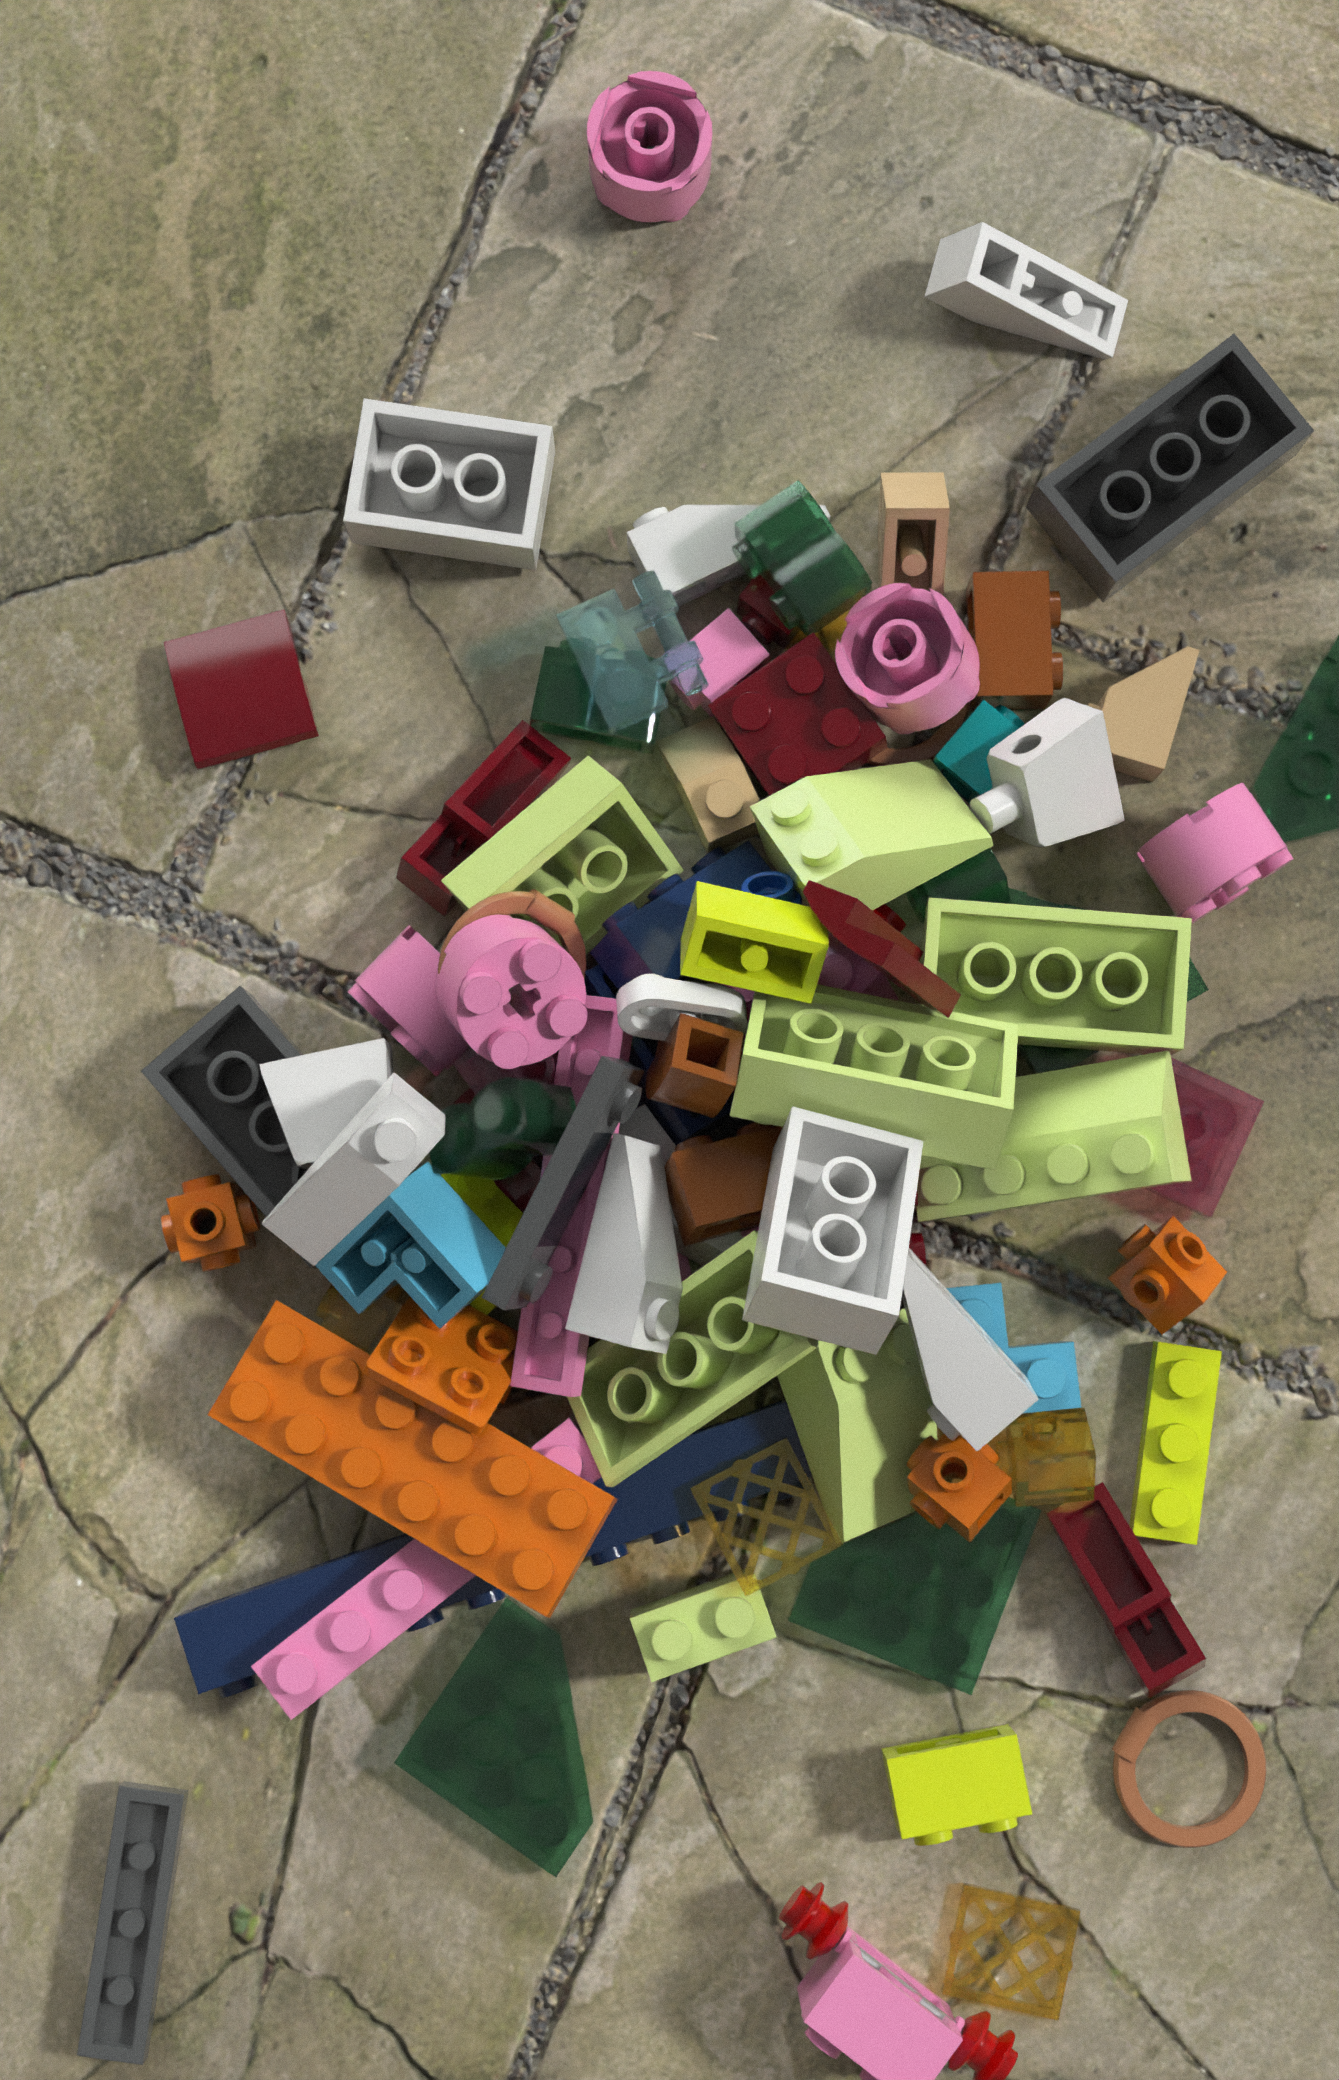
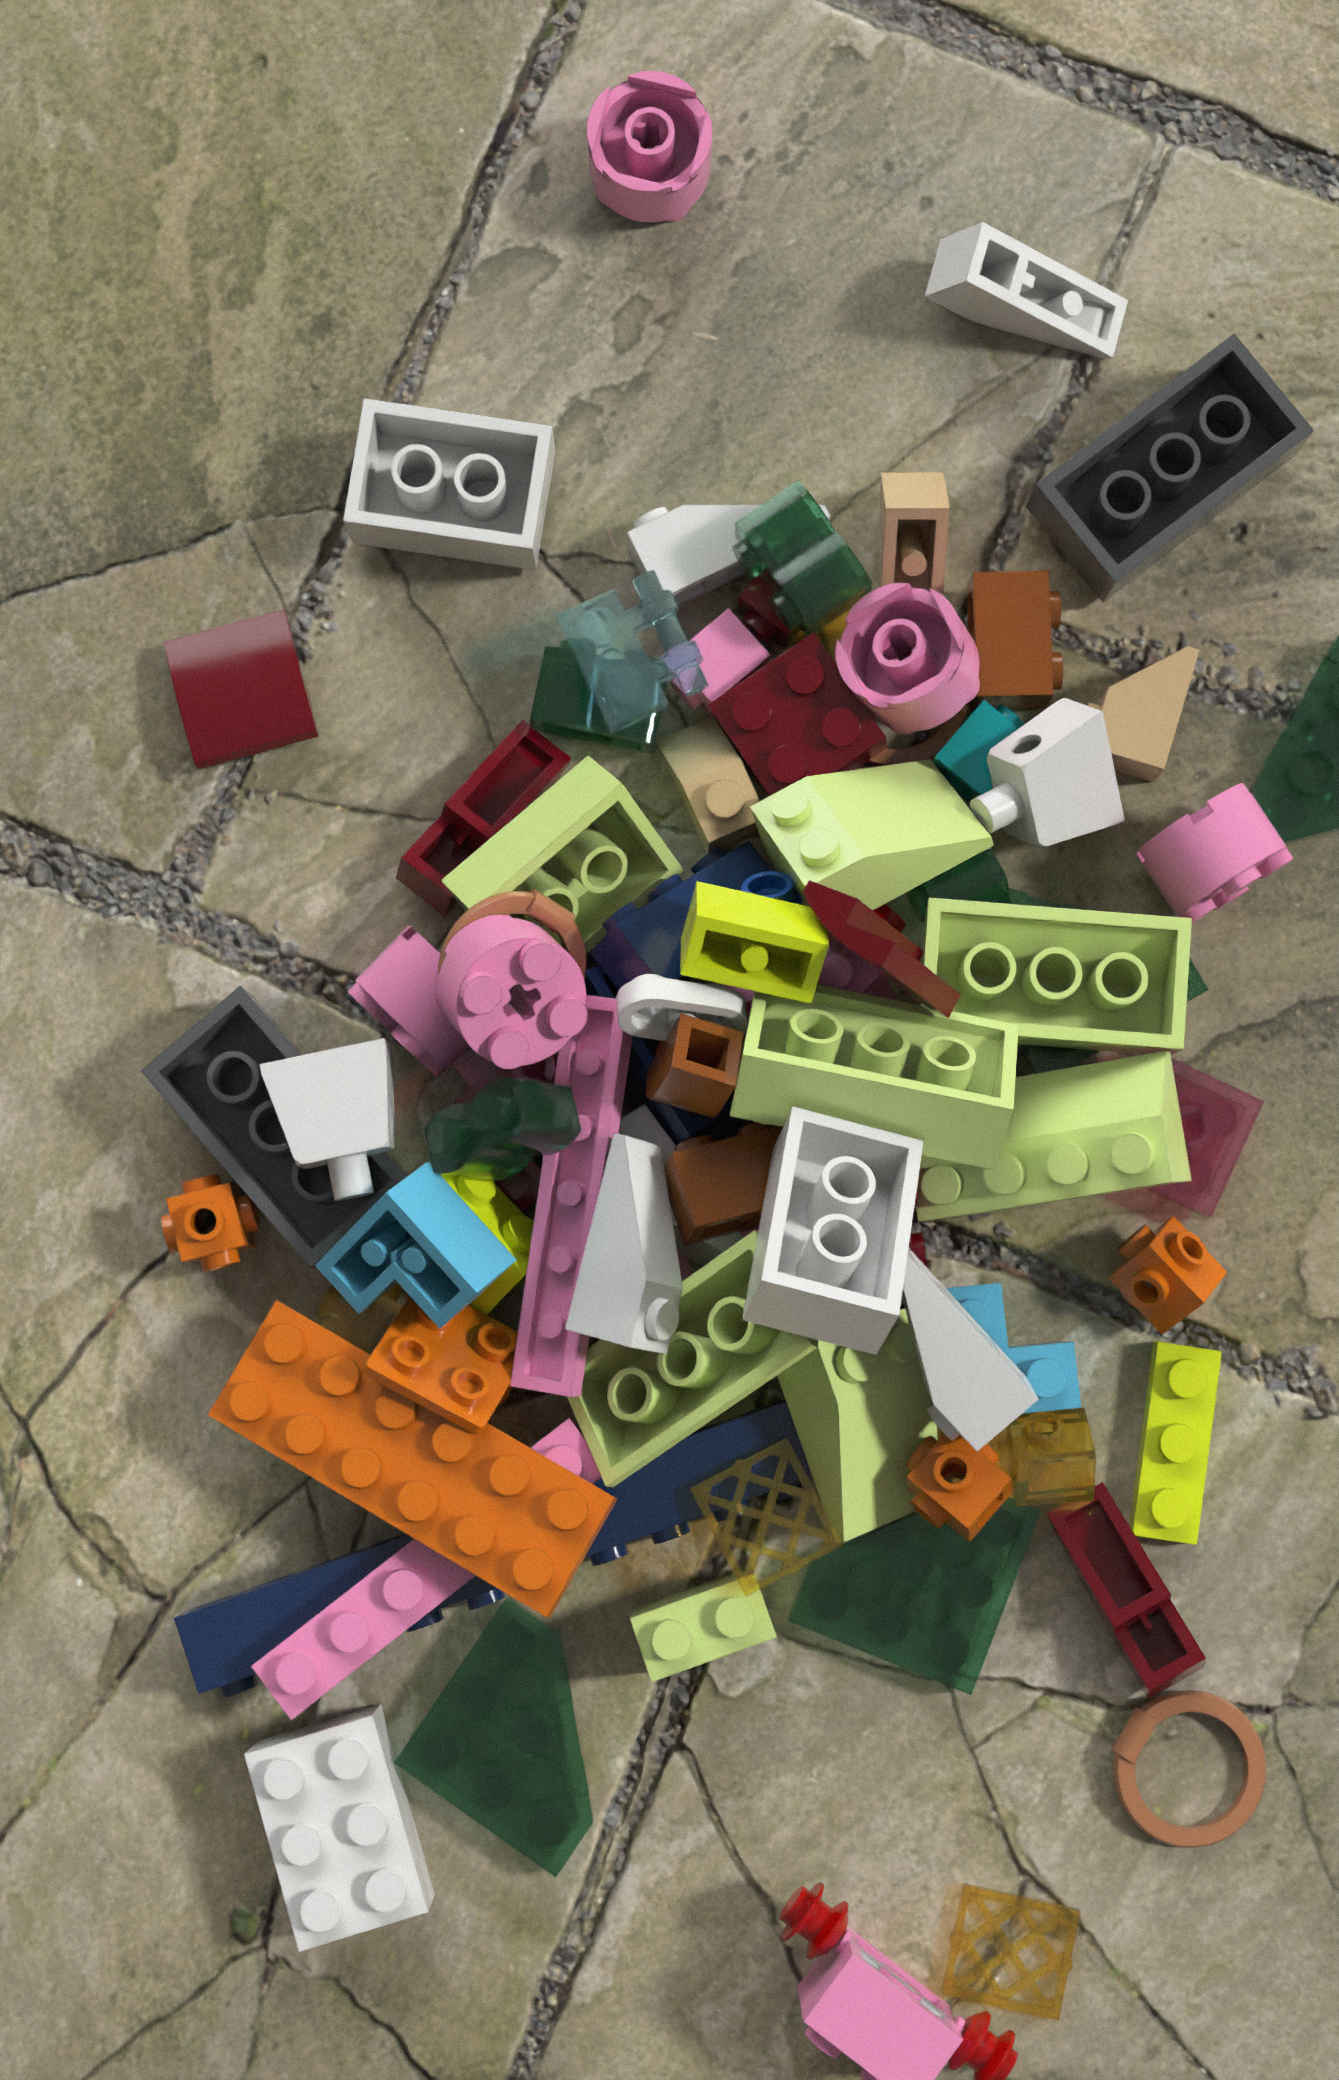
(132, 1923): dark grey plate -> none
(340, 1827): none -> white brick
(357, 1170): white slope -> none
(524, 1267): dark grey plate -> none
(957, 1784): neon yellow brick -> none

